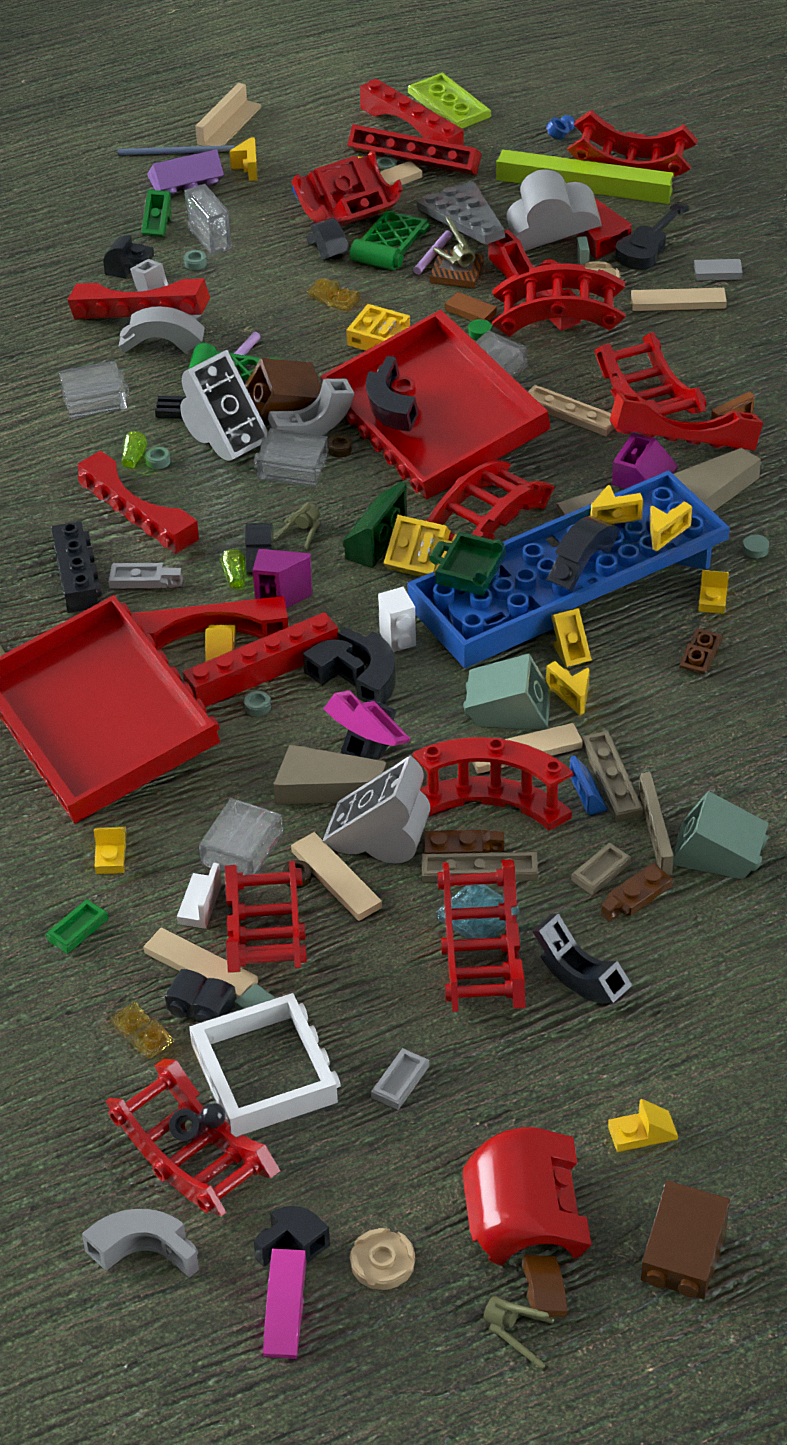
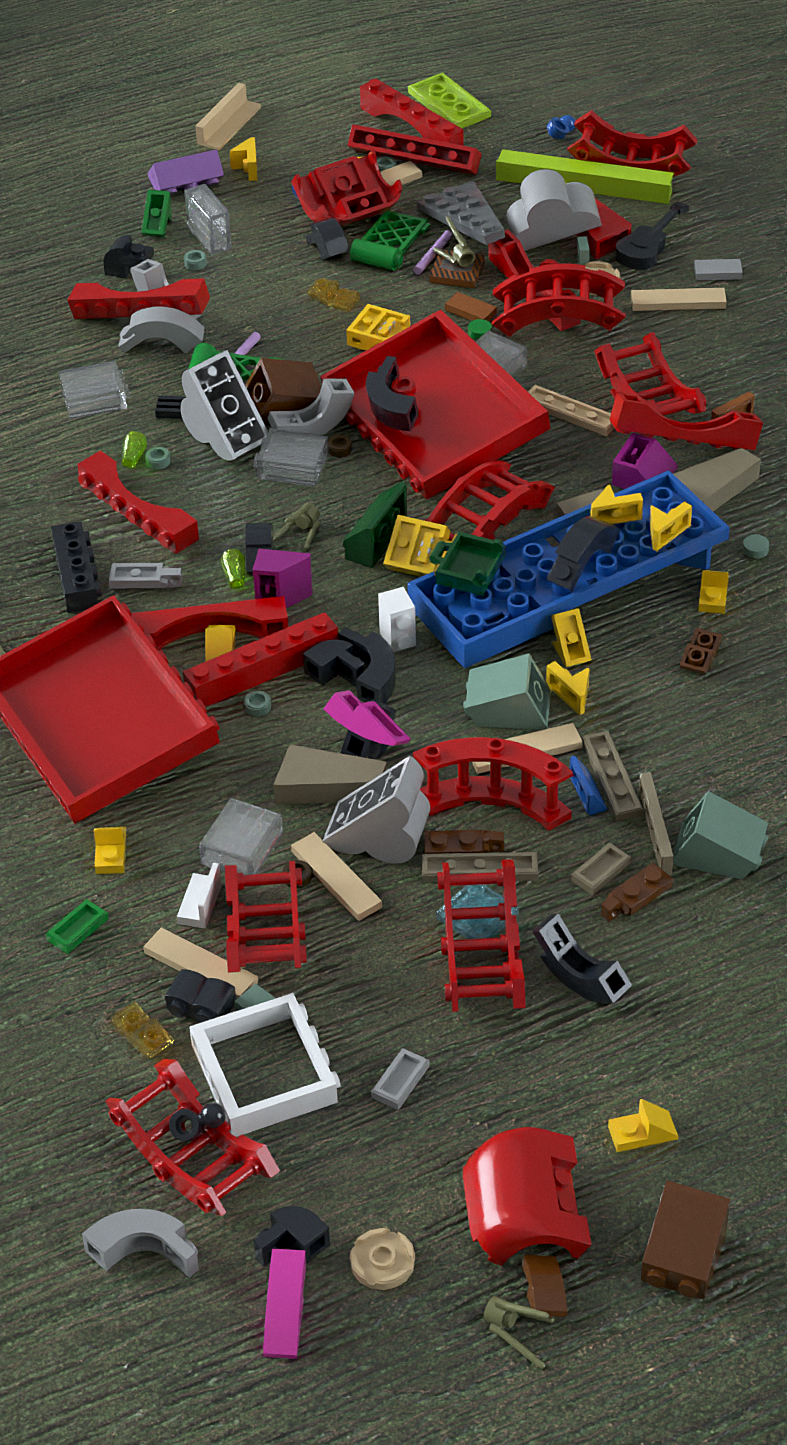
(174, 150): sand blue axle -> none

